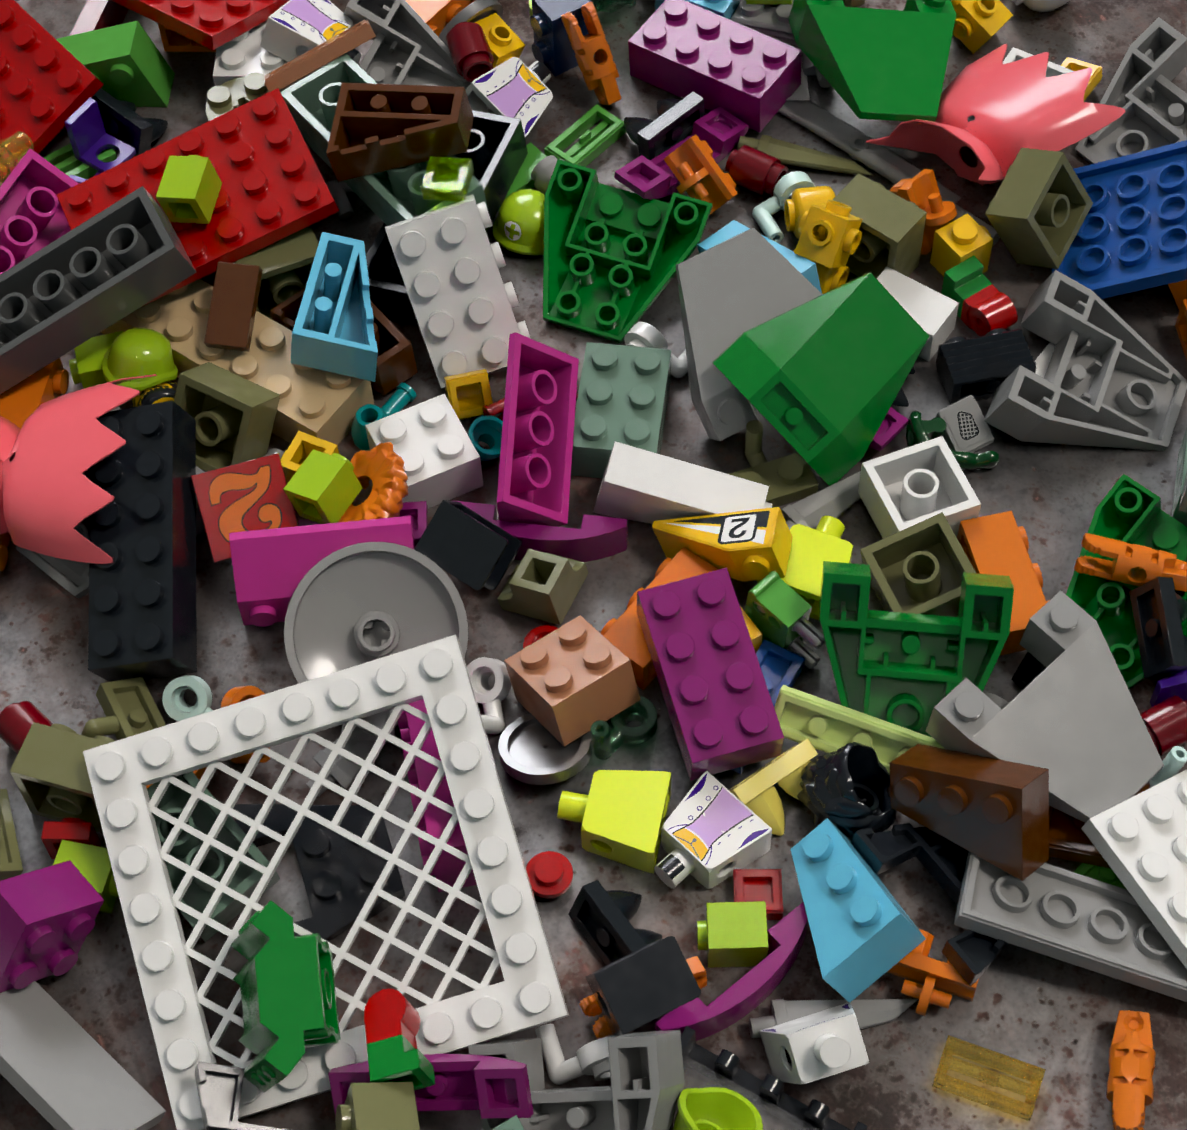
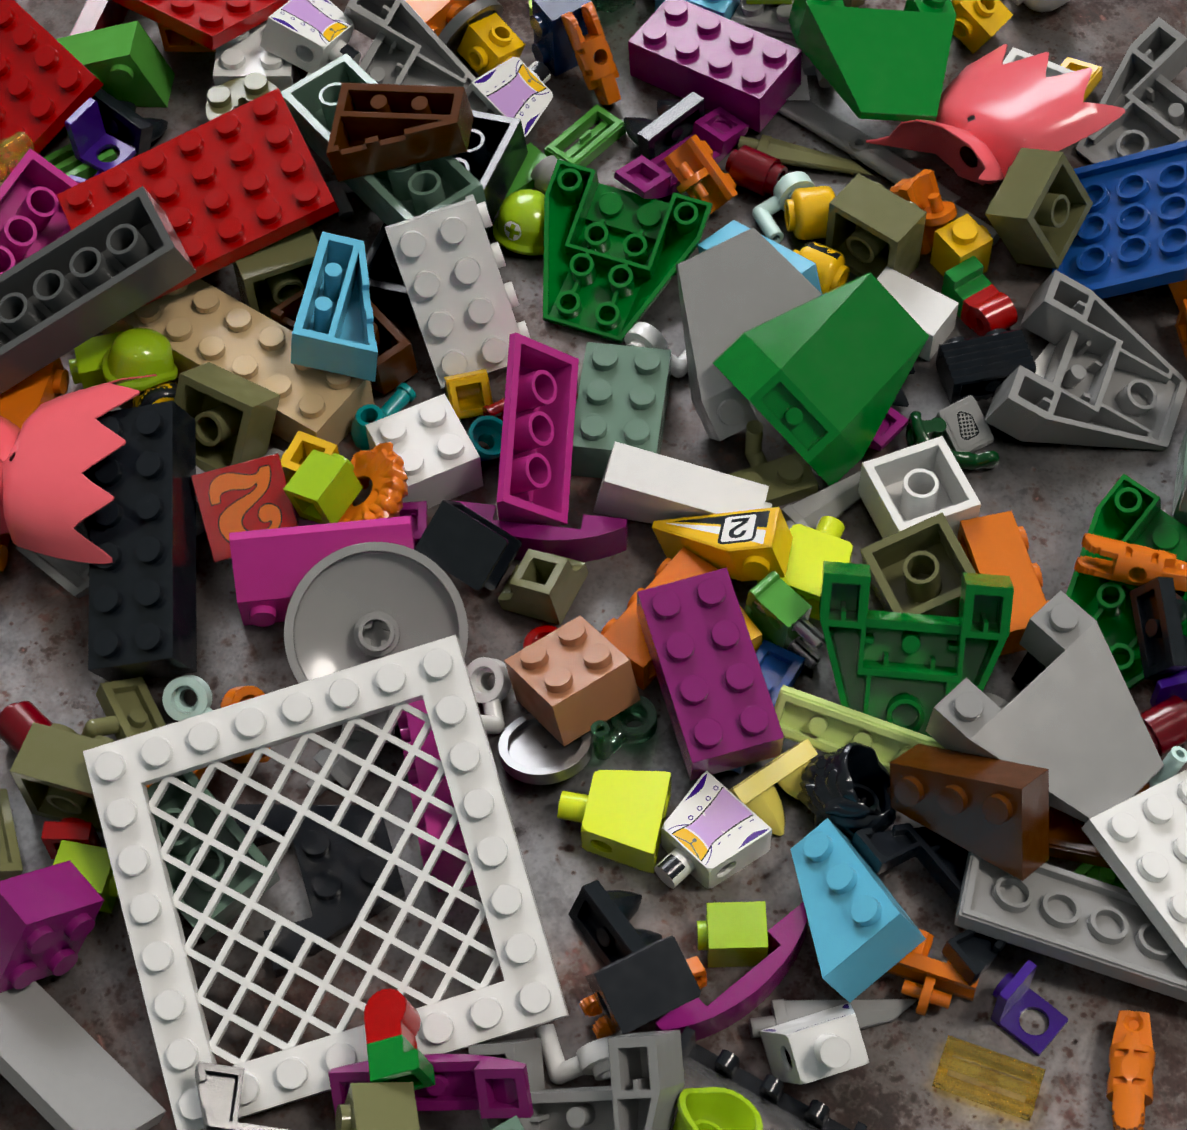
(189, 189): lime brick -> none
(233, 306): reddish brown tile -> none
(284, 994): green slope -> none
(319, 56): nougat tile -> none
(447, 179): clear neon green plate -> none
(469, 50): dark red brick -> none
(549, 874): red plate -> none
(760, 885): red tile -> none
(829, 234): yellow brick -> none
(1015, 998): none -> dark purple bracket

